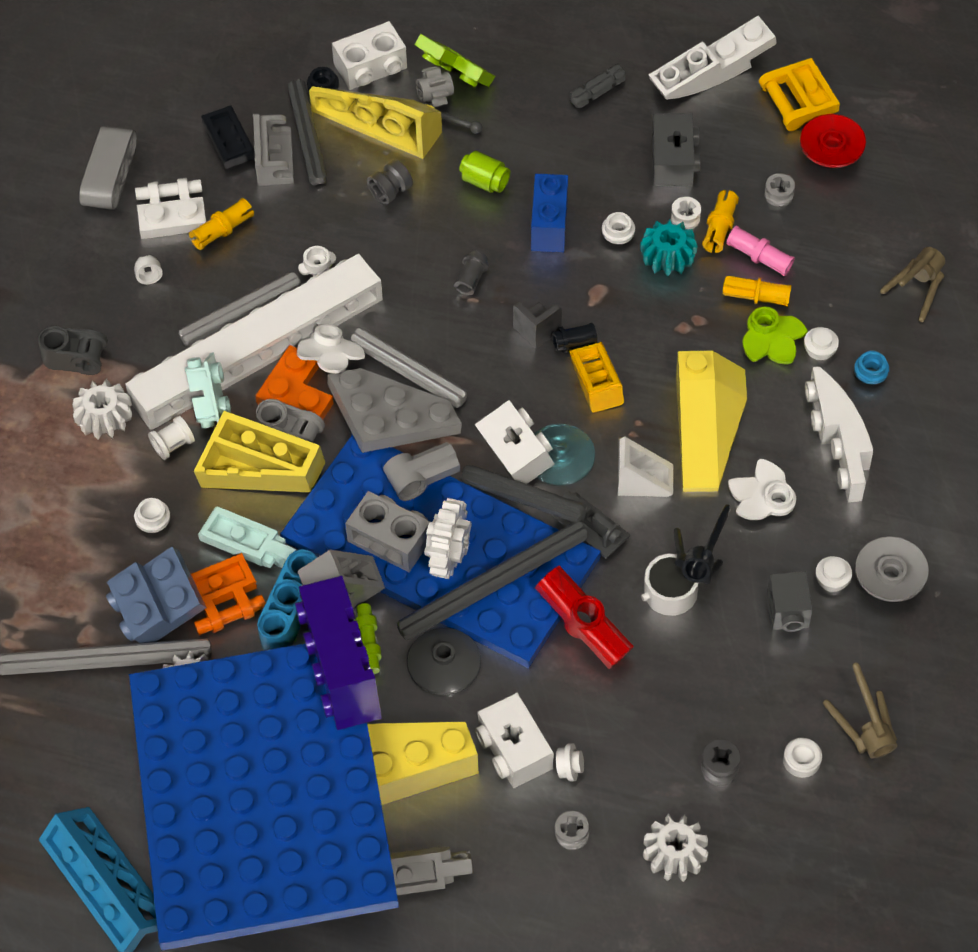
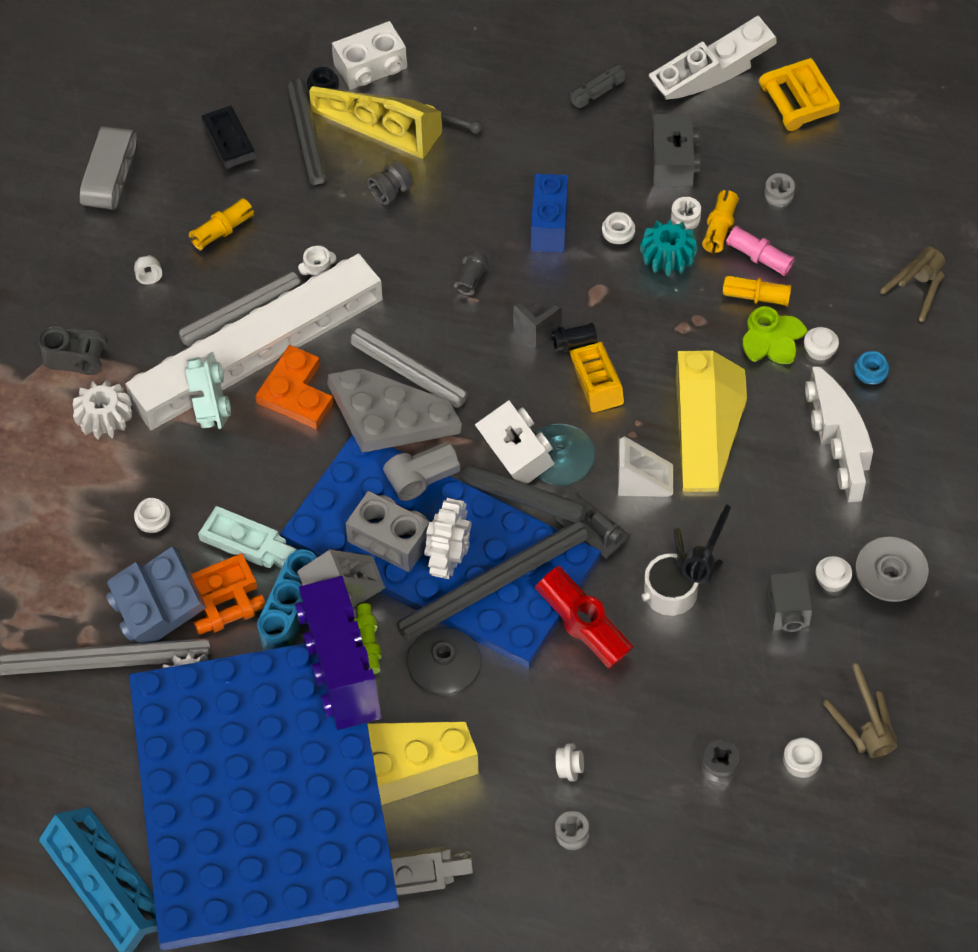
(171, 437): white bush -> none
(173, 216): white plate -> none
(257, 458): light yellow wedge -> none
(272, 150): light grey hinge -> none
(289, 419): light grey piece -> none
(329, 349): white plate -> none
(434, 86): light grey gear -> none
(448, 59): lime plate -> none
(484, 172): lime brick -> none
(514, 740): white brick -> none
(664, 855): white gear -> none
(759, 492): white plate -> none
(833, 140): red dish -> none

